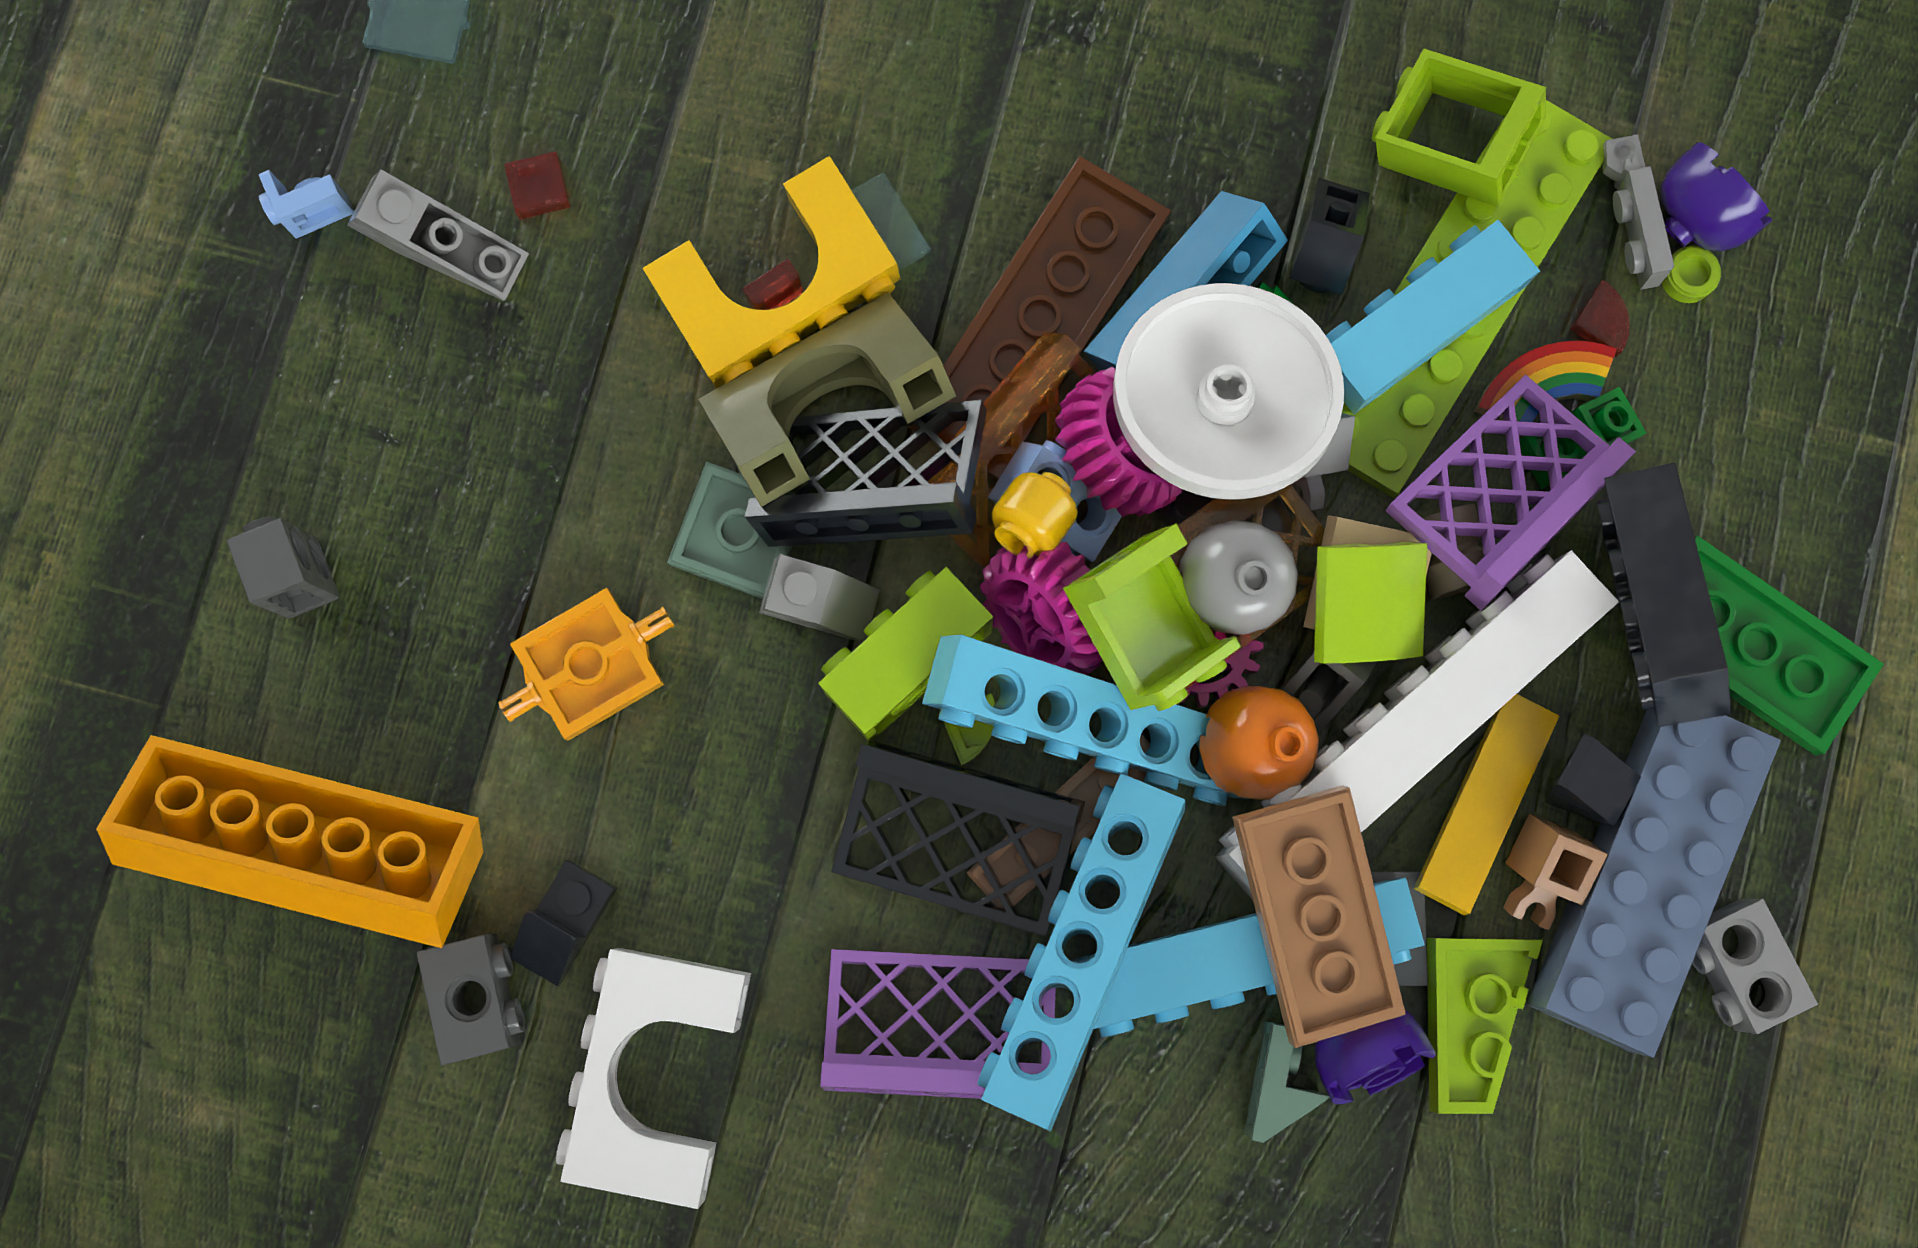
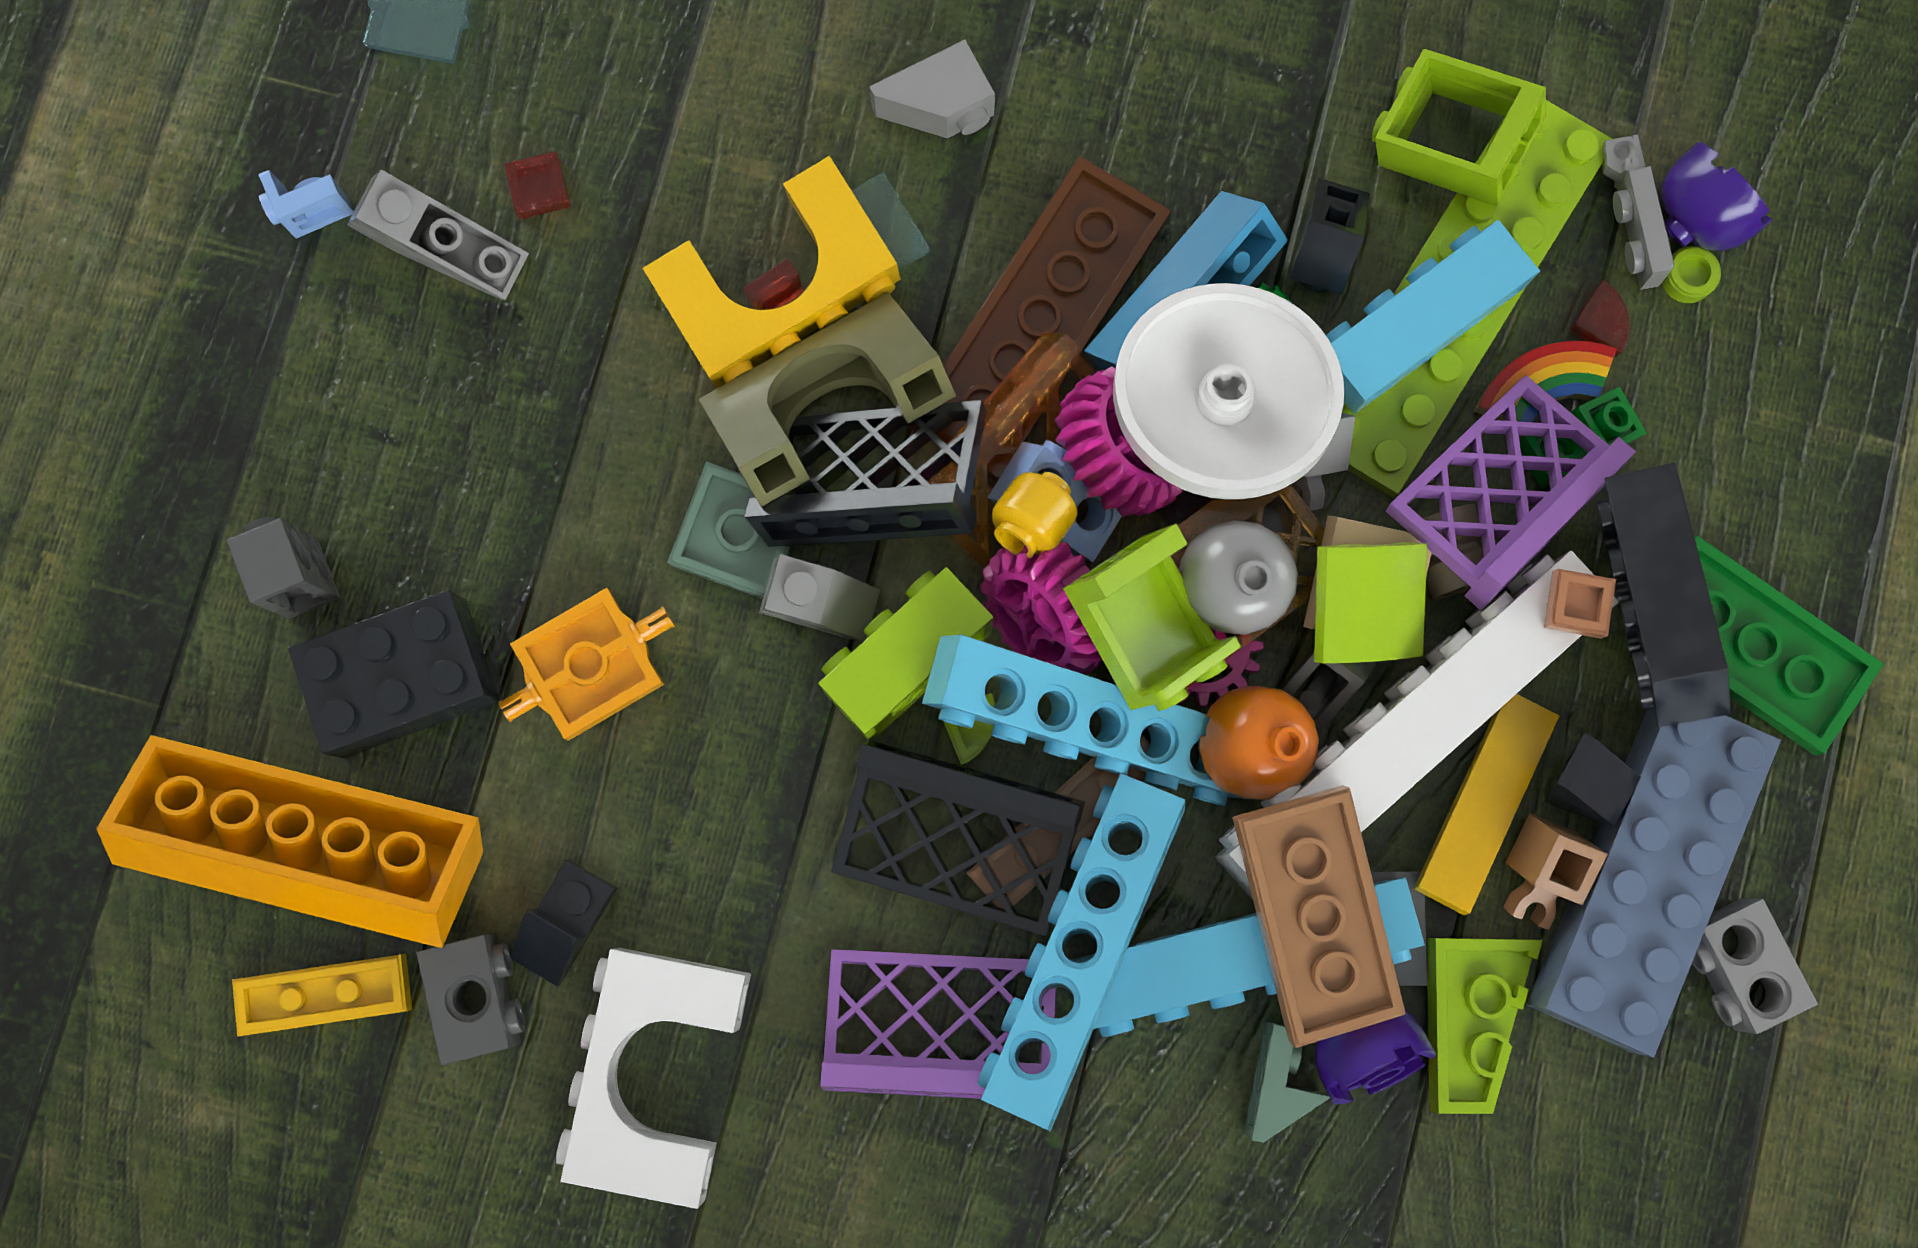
(321, 995): none -> yellow tile
(393, 674): none -> black brick
(937, 94): none -> light grey slope
(1580, 603): none -> nougat tile

